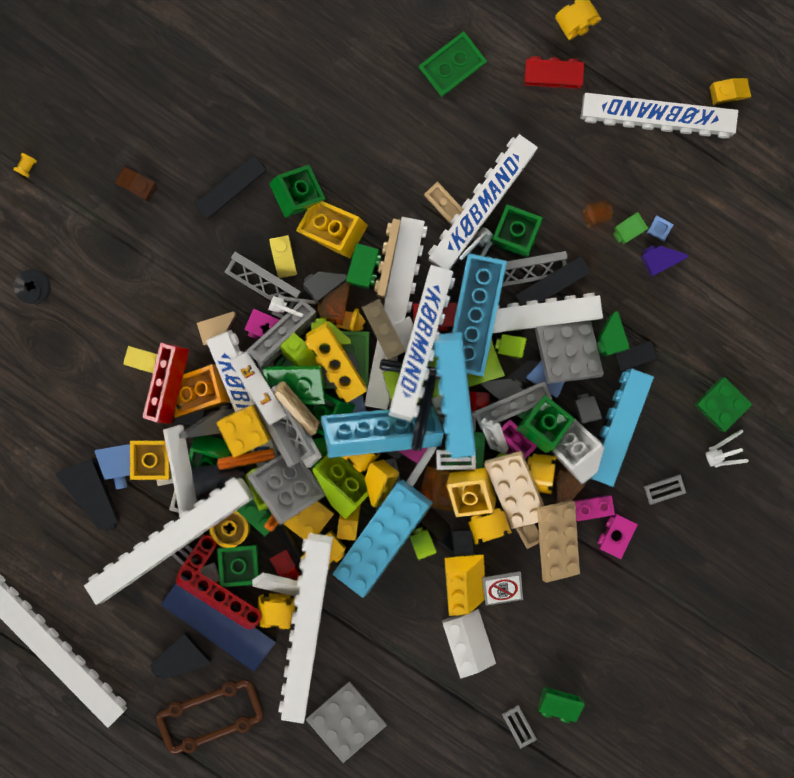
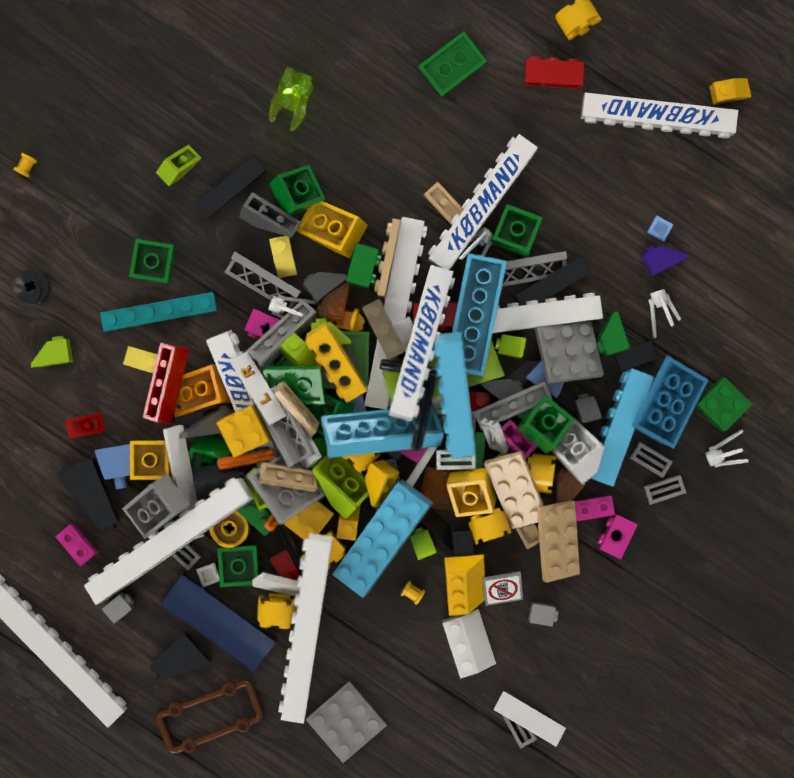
(54, 353): none -> lime slope
(77, 544): none -> dark pink brick
(85, 425): none -> red slope
(118, 607): none -> light grey brick
(136, 184): reddish brown slope -> none
(152, 261): none -> green brick
(156, 506): none -> light grey brick
(158, 311): none -> teal plate
(178, 165): none -> lime slope
(213, 588): red beam -> none
(215, 326): tan slope -> none
(268, 217): none -> dark grey slope
(287, 477): none -> tan tile
(292, 95): none -> clear neon green piece
(412, 592): none -> yellow bush
(529, 718): none -> white sticker
(542, 614): none -> light grey brick
(560, 704): green slope -> none
(597, 213): clear orange slope -> none
(629, 228): bright green slope -> none
(661, 299): none -> white plant
(665, 468): none -> light grey tile
(669, 402): none -> dark azure slope

